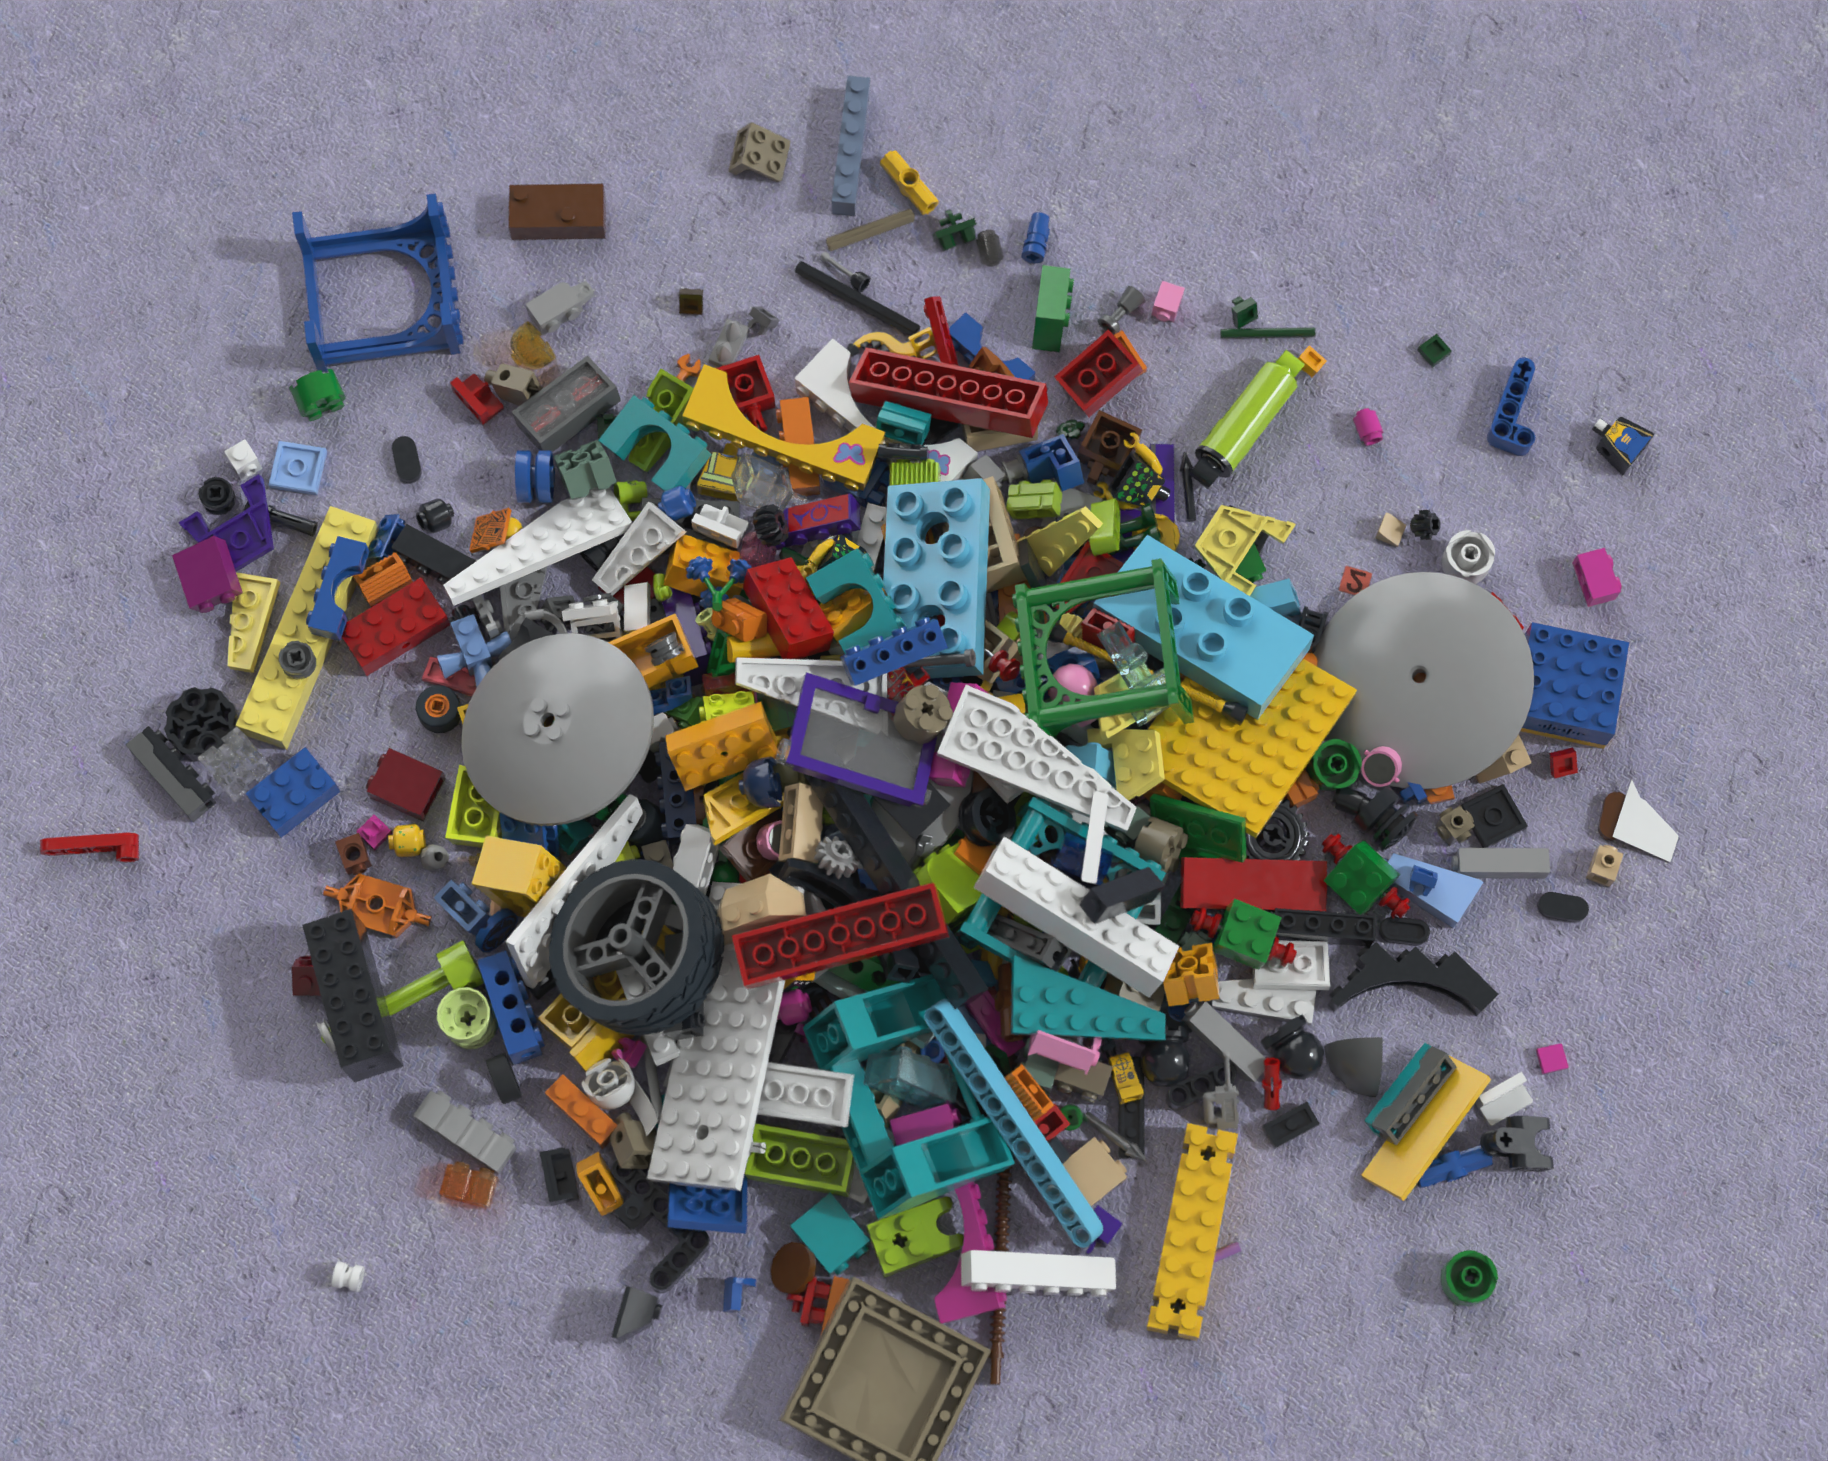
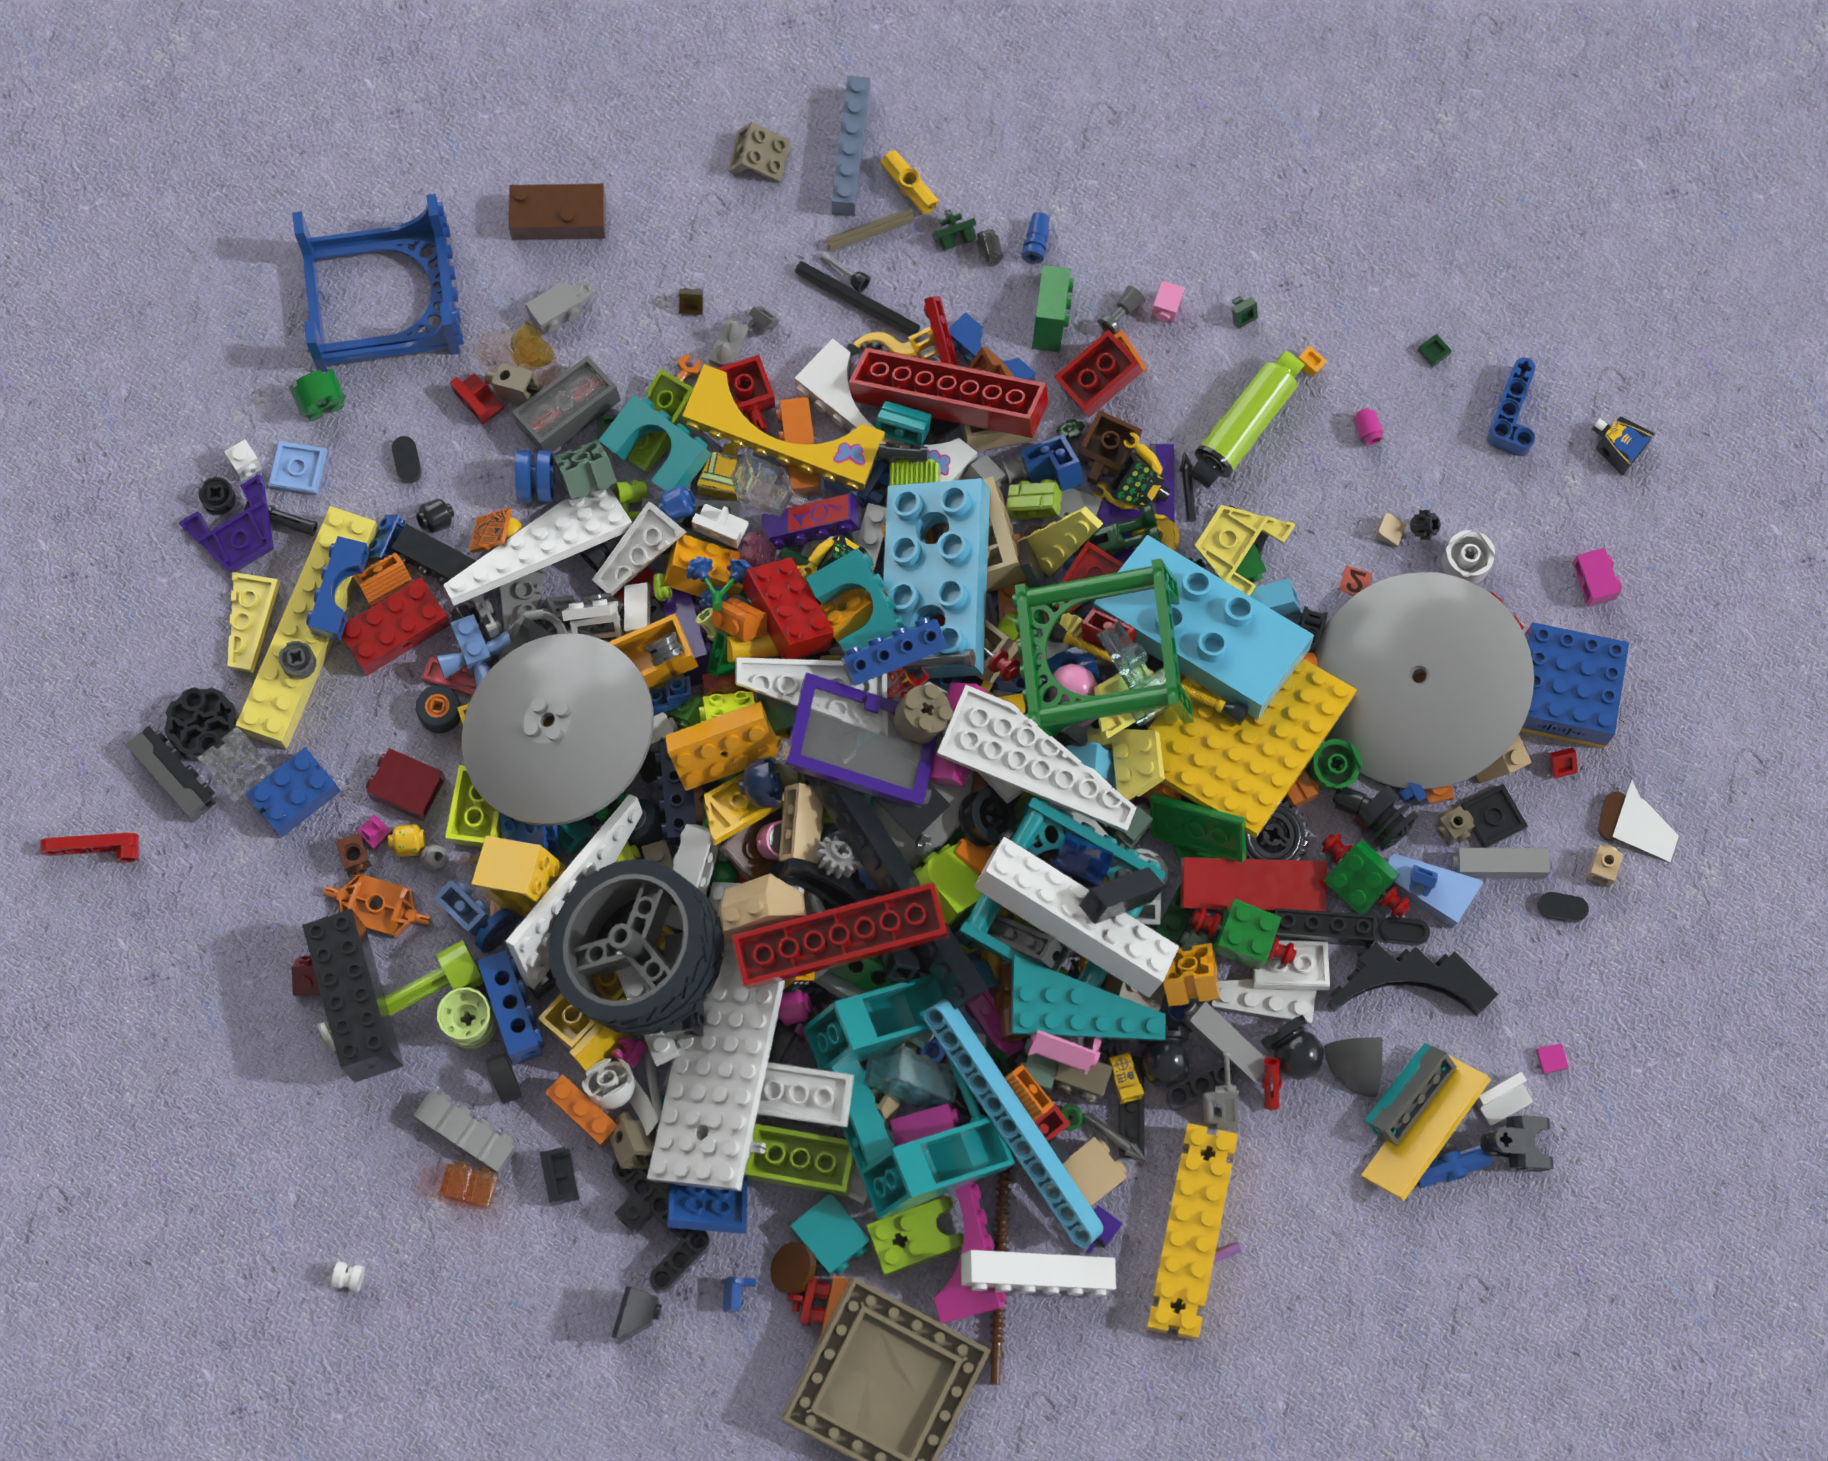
(207, 574): magenta brick -> none
(599, 1183): light orange slope -> none
(770, 525): black gear -> none
(1094, 837): white sticker -> none
(1107, 537): lime beam -> none
(1161, 843): dark tan brick -> none
(1267, 332): dark green bar -> none
(1290, 1125): black plate -> none
(1381, 766): piece -> none
(1466, 1292): green brick -> none

